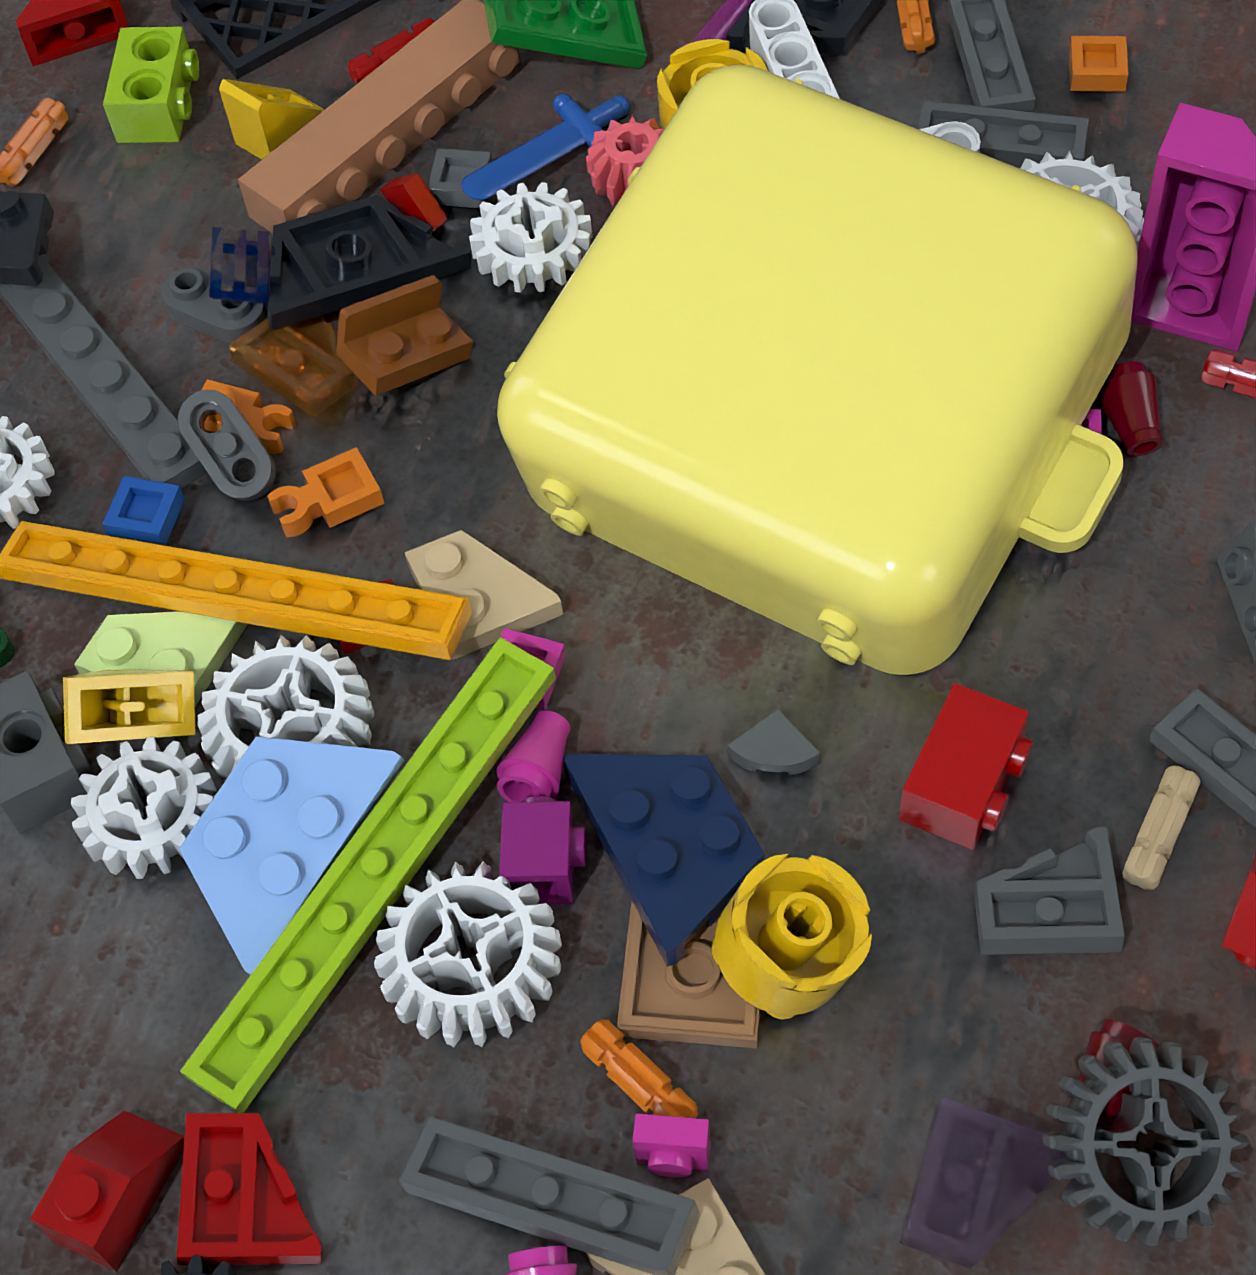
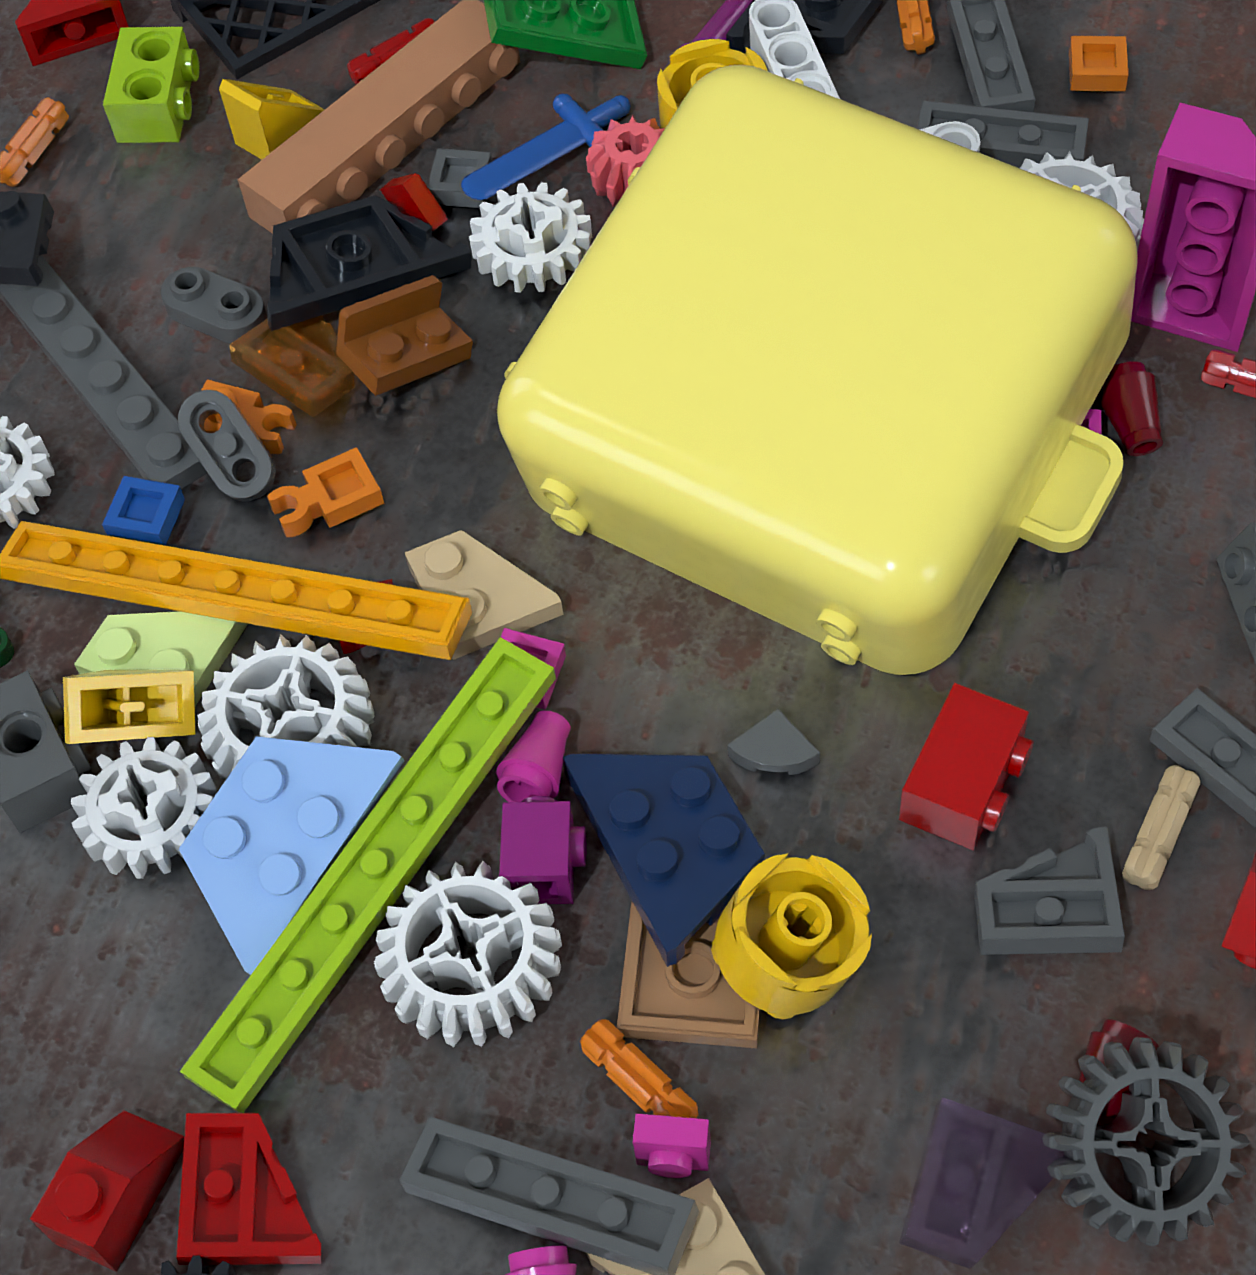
(240, 248): clear blue tile -> none

